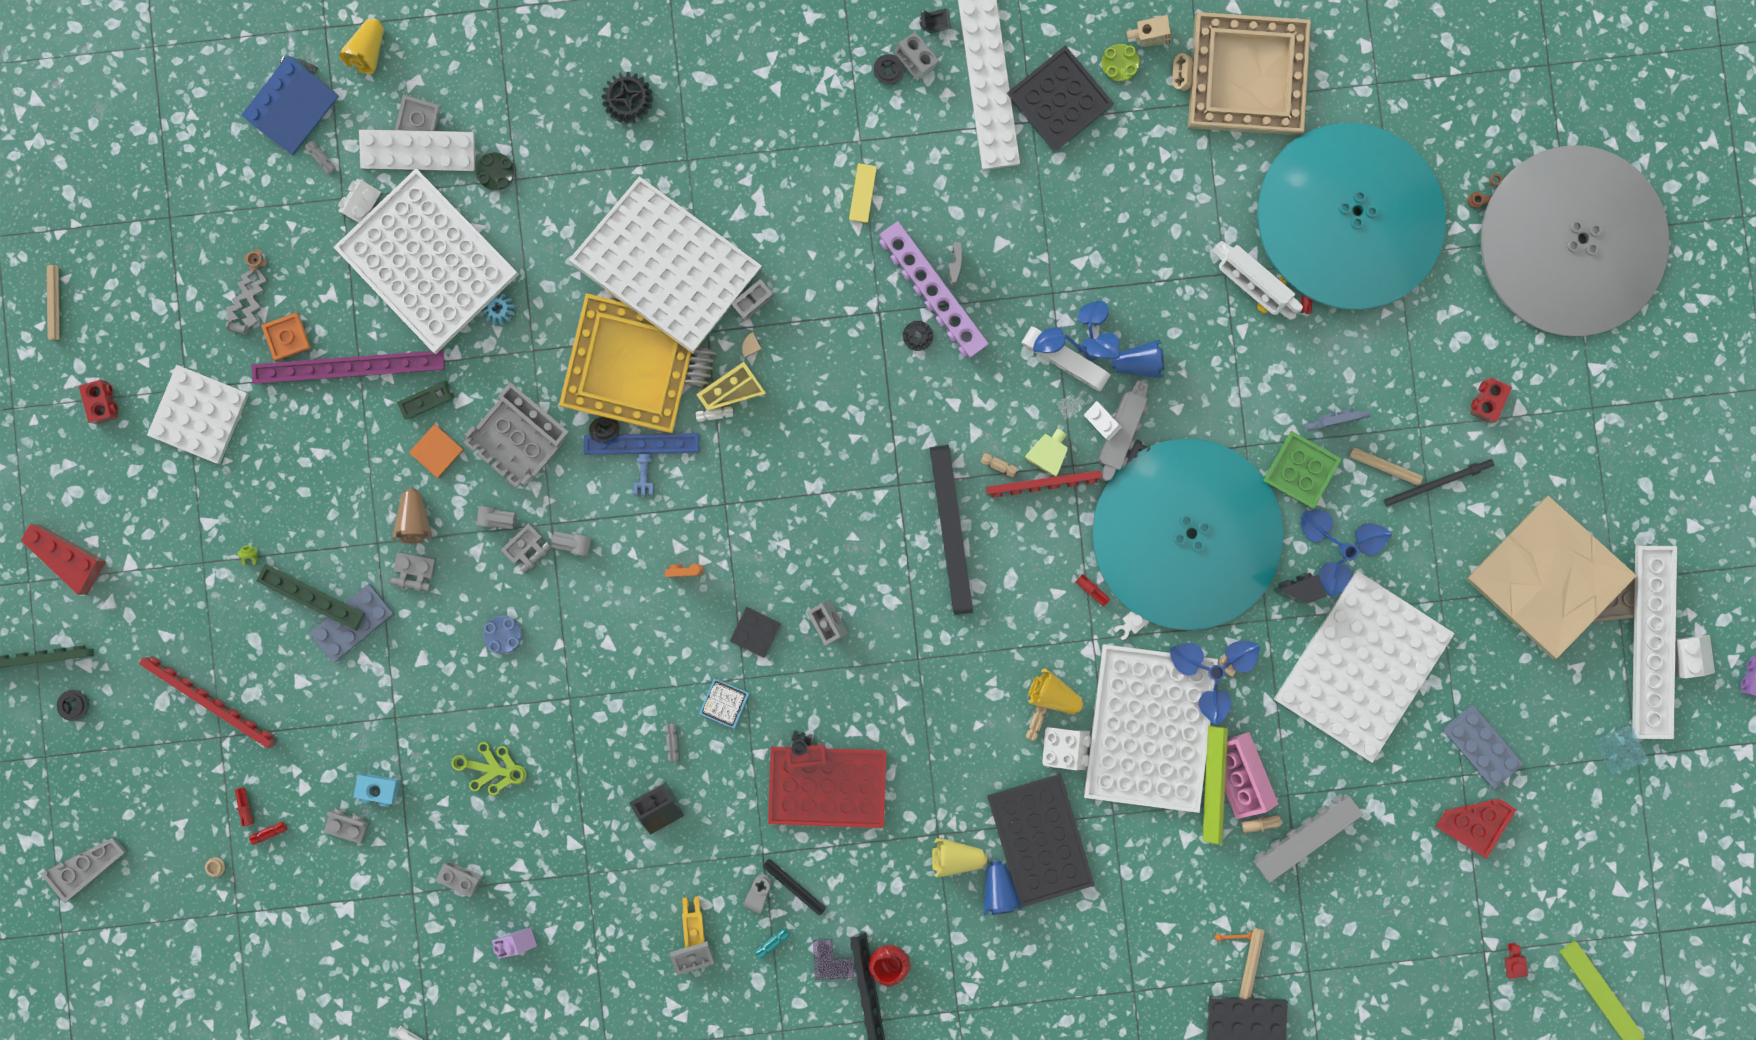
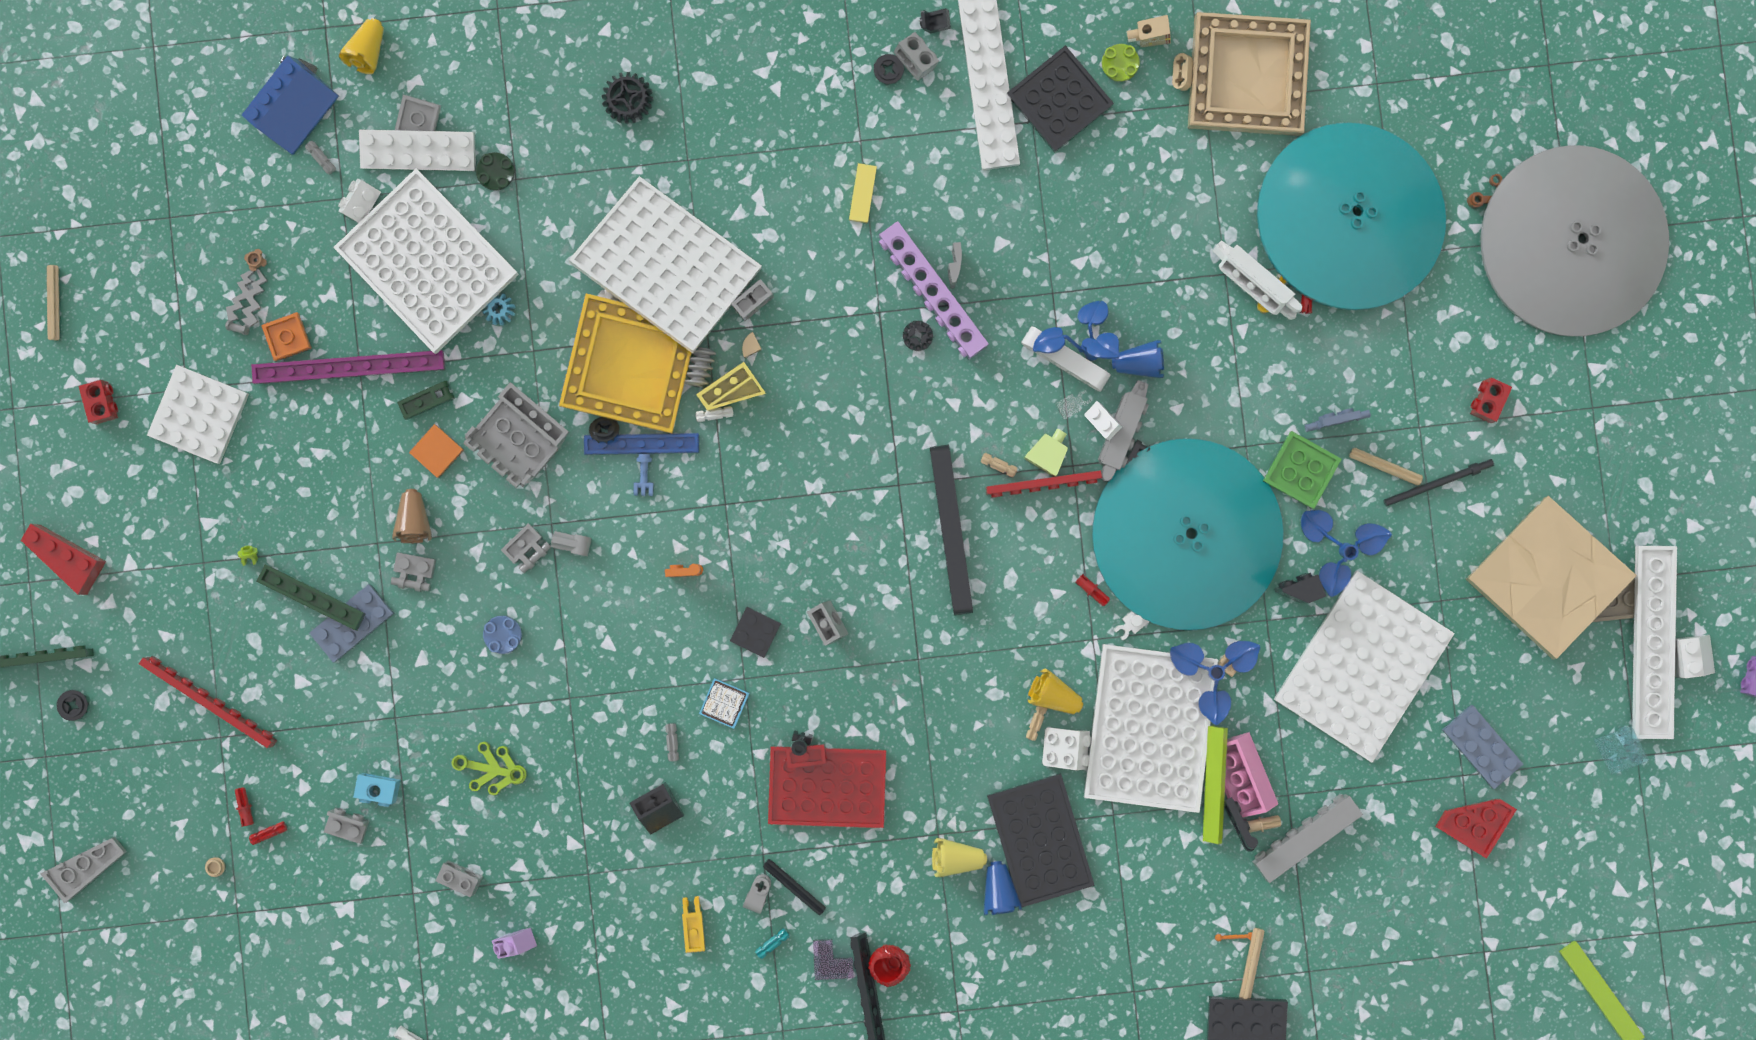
(491, 517): light grey piece -> none
(692, 958): light grey bracket -> none
(1241, 825): none -> black plate
(1515, 964): red plate -> none

